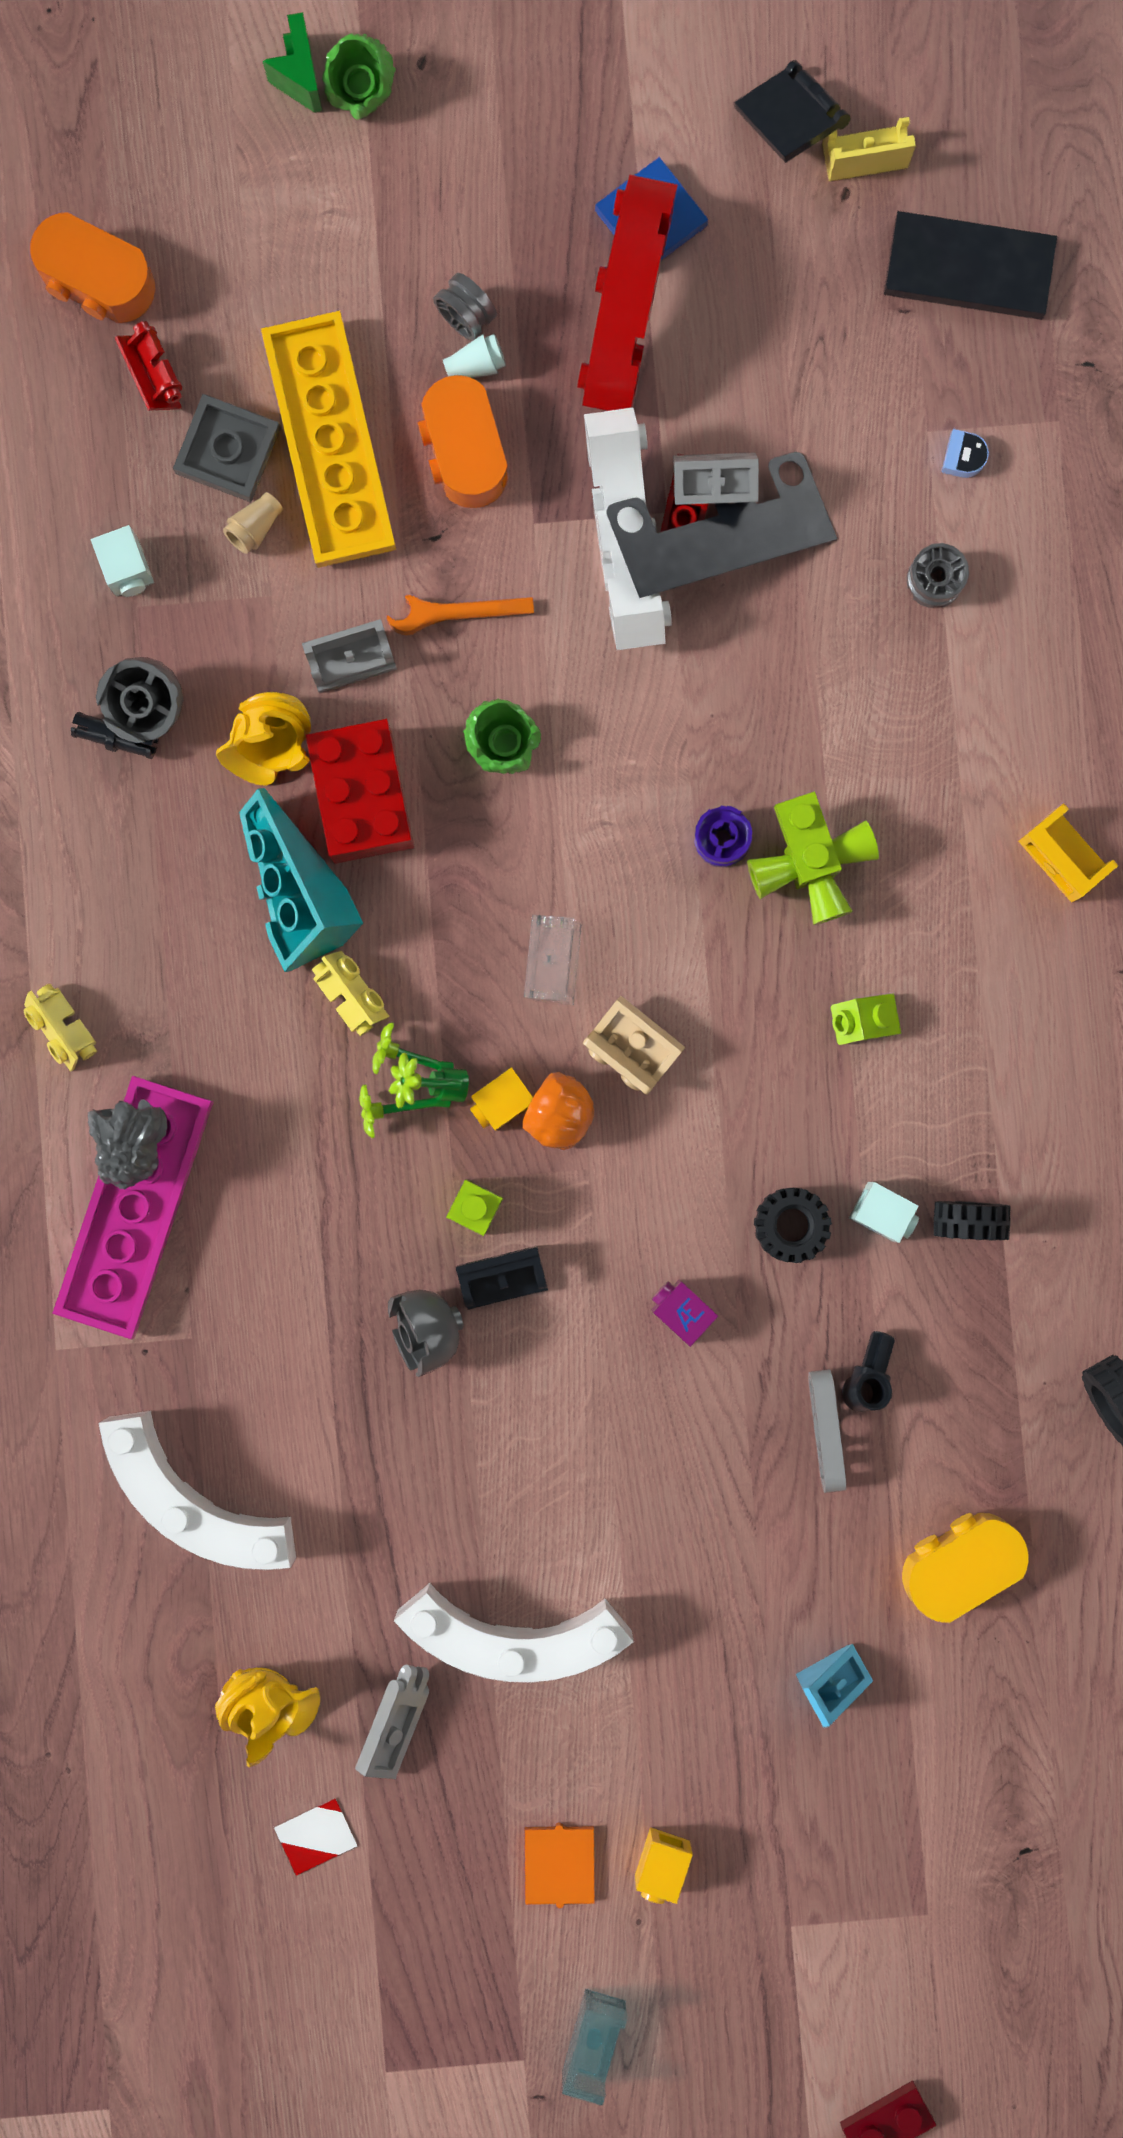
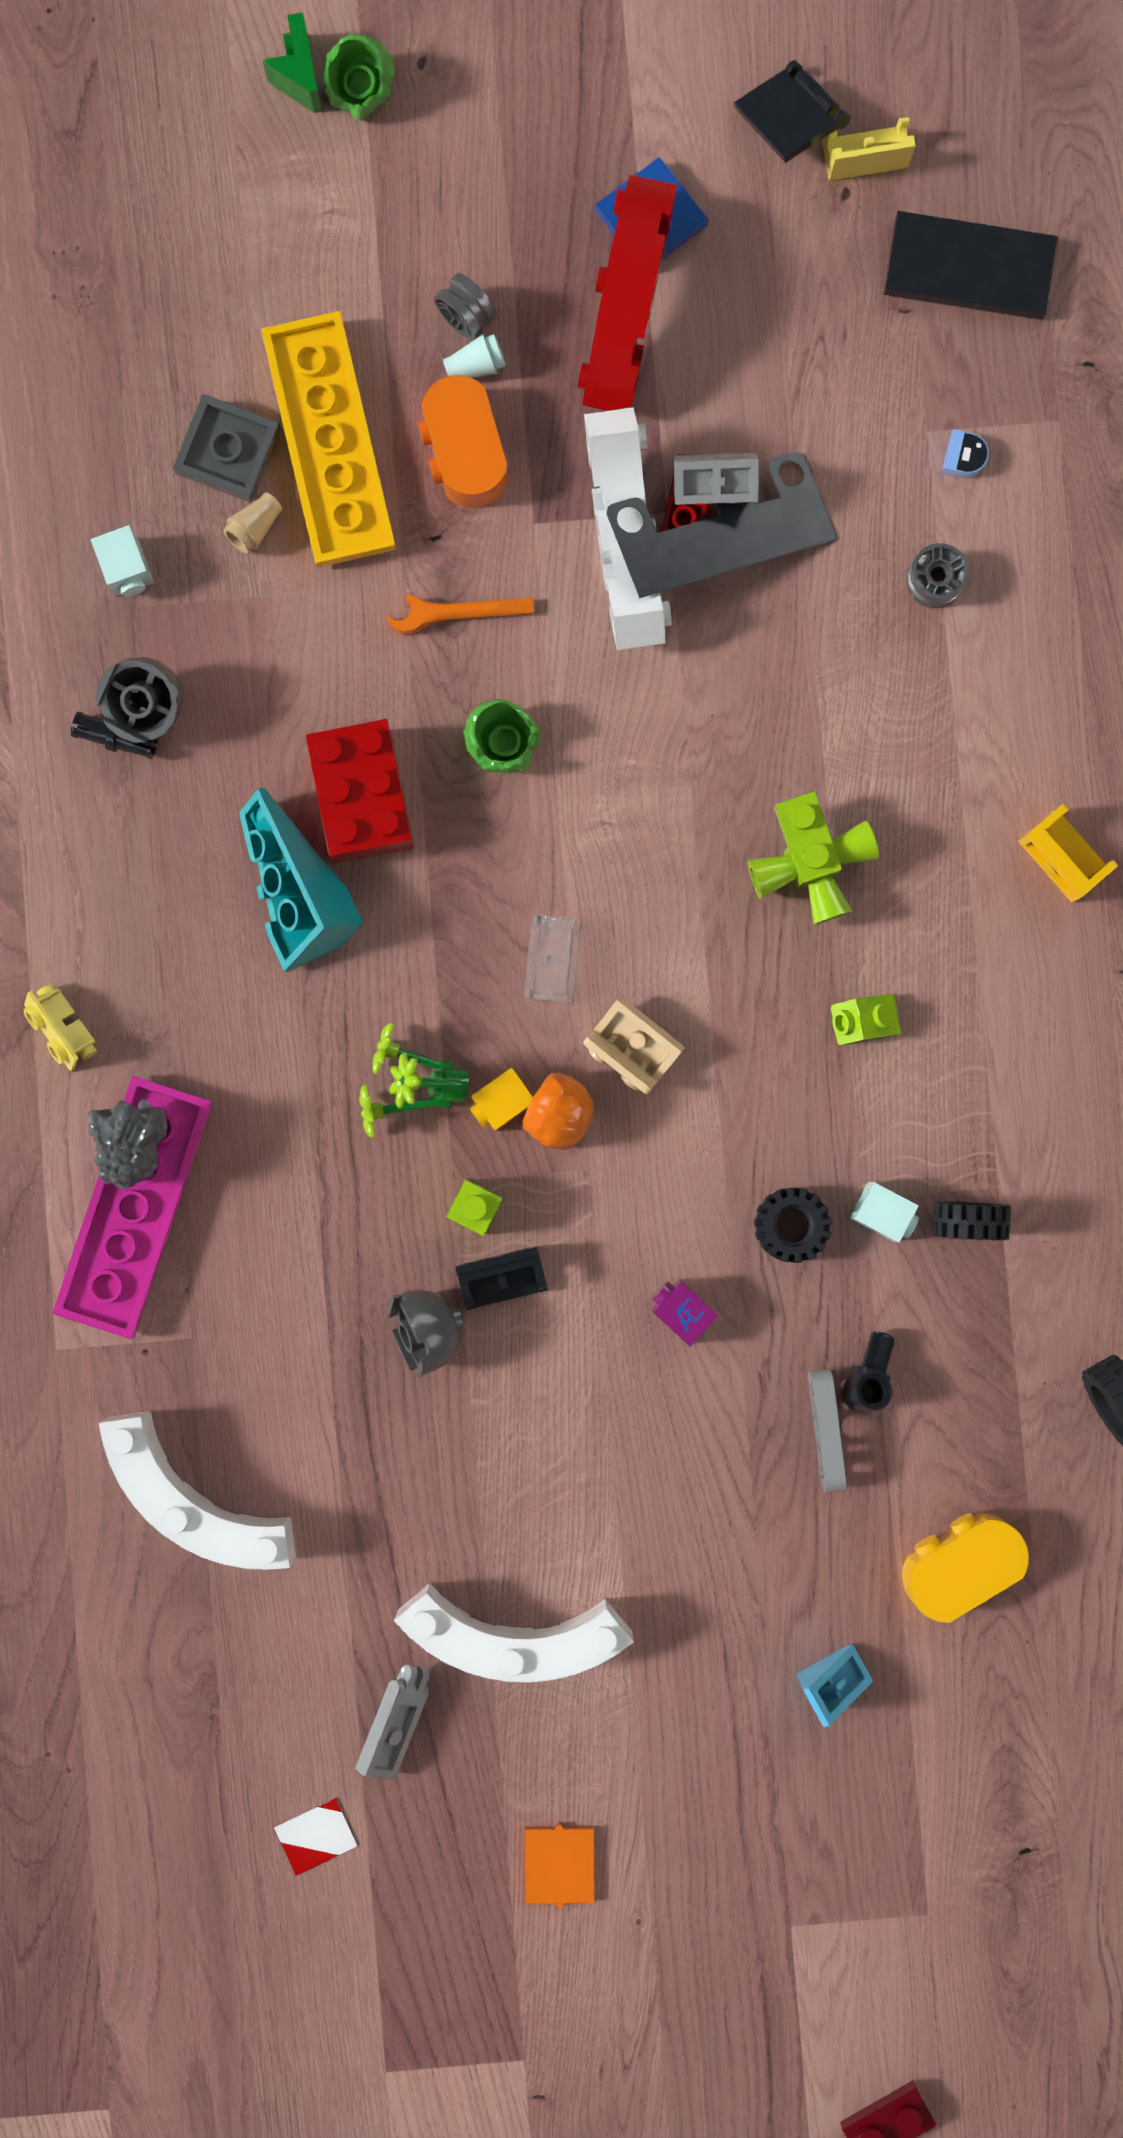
(92, 268): orange brick -> none
(152, 377): red hinge -> none
(264, 1709): yellow helmet -> none
(266, 738): yellow helmet -> none
(340, 976): light yellow hinge -> none
(349, 656): light grey hinge -> none
(593, 2046): clear light blue panel -> none
(663, 1866): yellow brick -> none
(726, 819): dark purple wheel -> none

